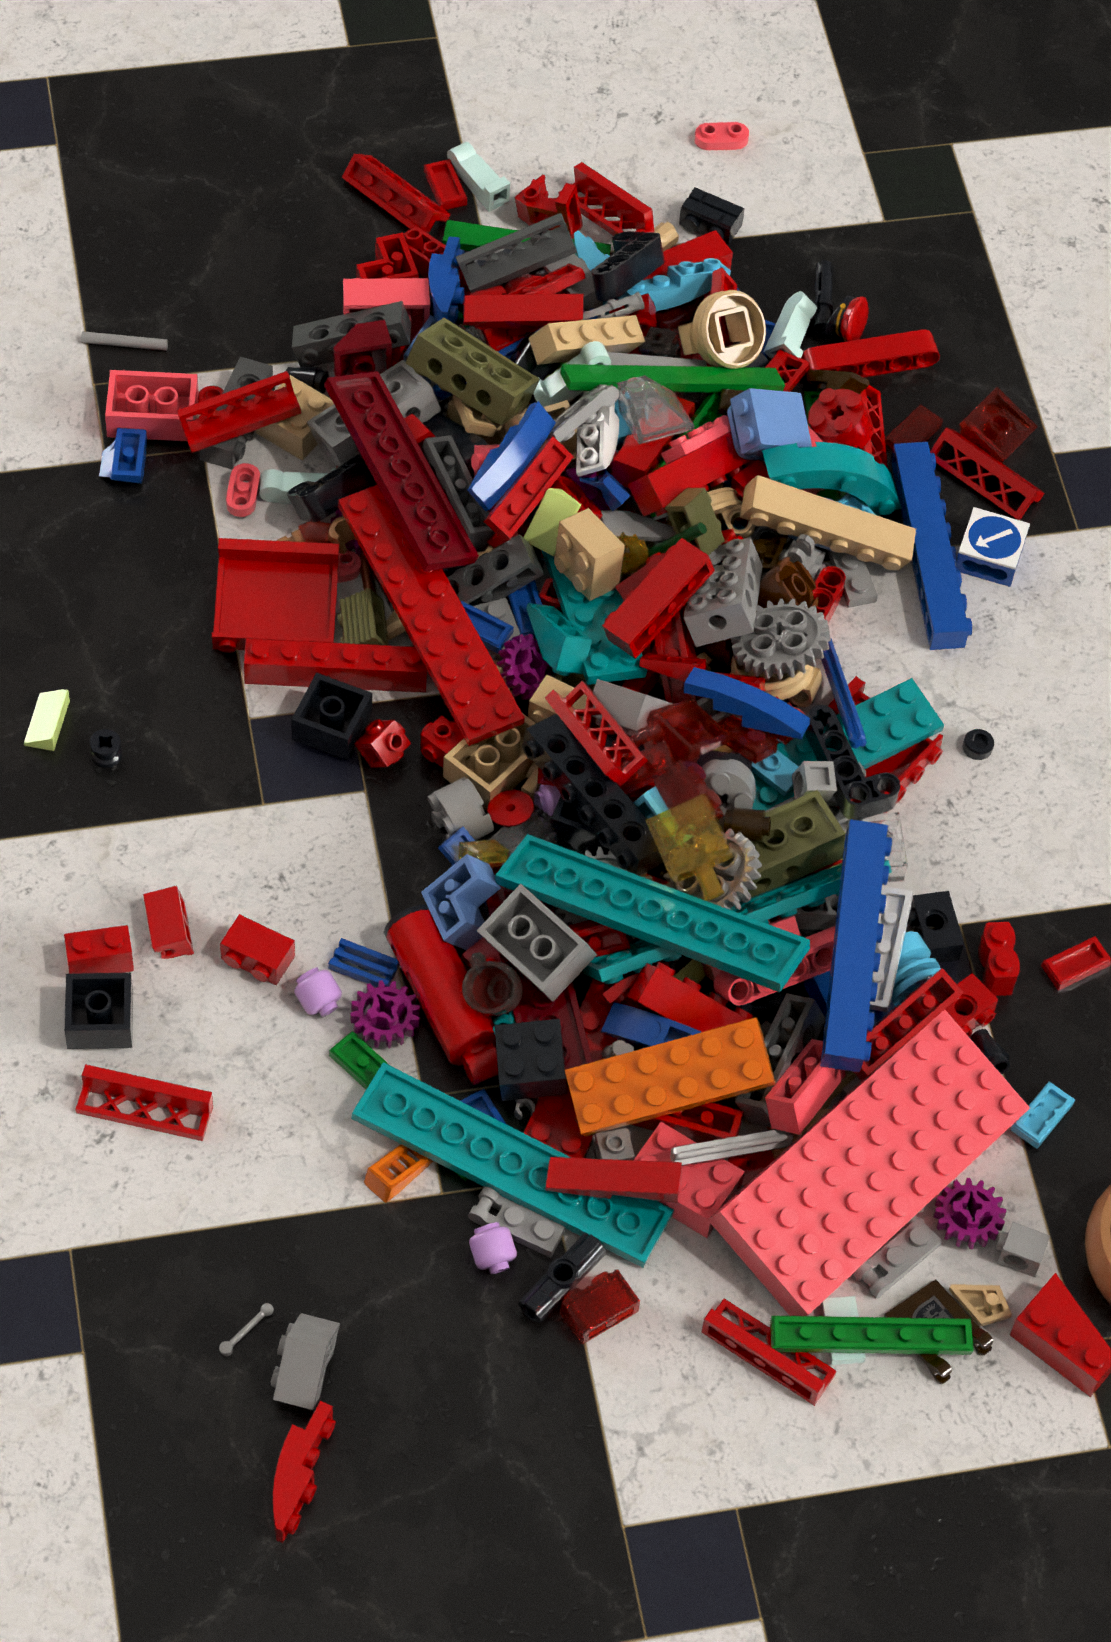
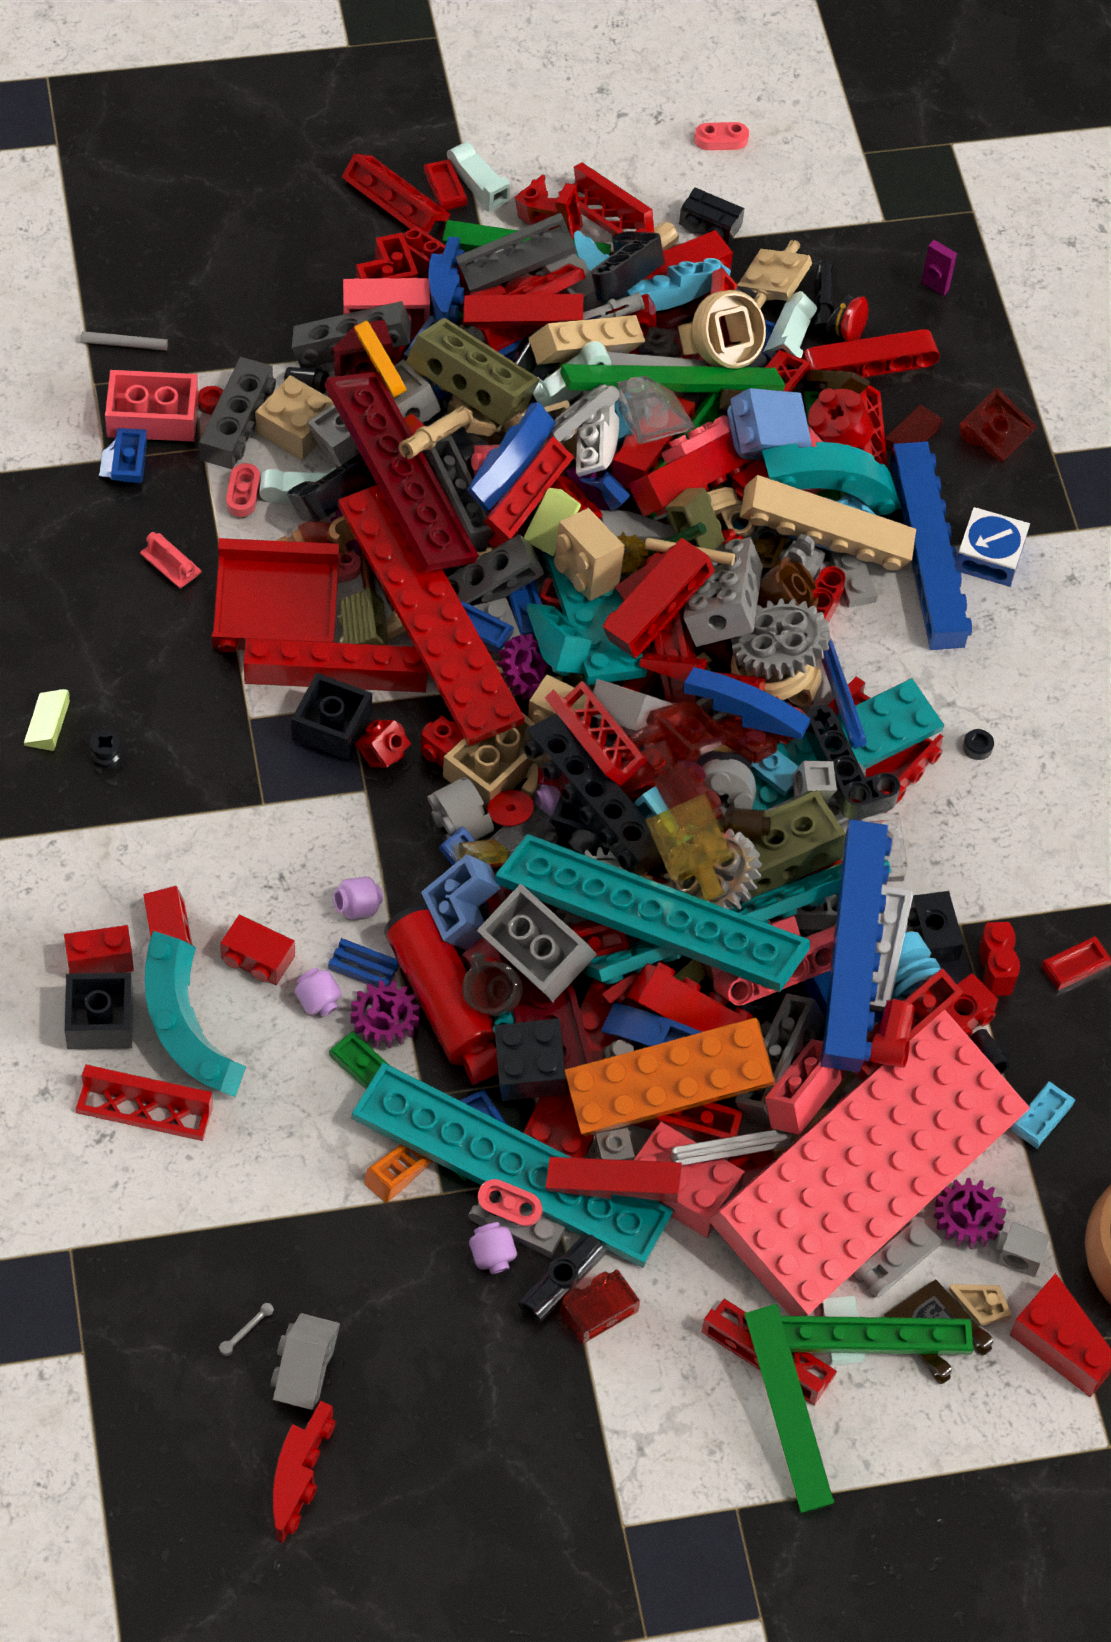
(169, 560): none -> coral hinge
(174, 1020): none -> teal brick
(239, 415): red fence -> none
(358, 897): none -> lavender head
(380, 358): none -> light orange beam
(427, 437): none -> tan pin
(510, 1203): none -> coral plate
(523, 1103): light grey hand -> none
(715, 556): none -> tan bar
(775, 274): none -> tan plate
(789, 1408): none -> green tile
(892, 1043): none -> red piece
(938, 267): none -> magenta plate
(994, 467): red fence -> none

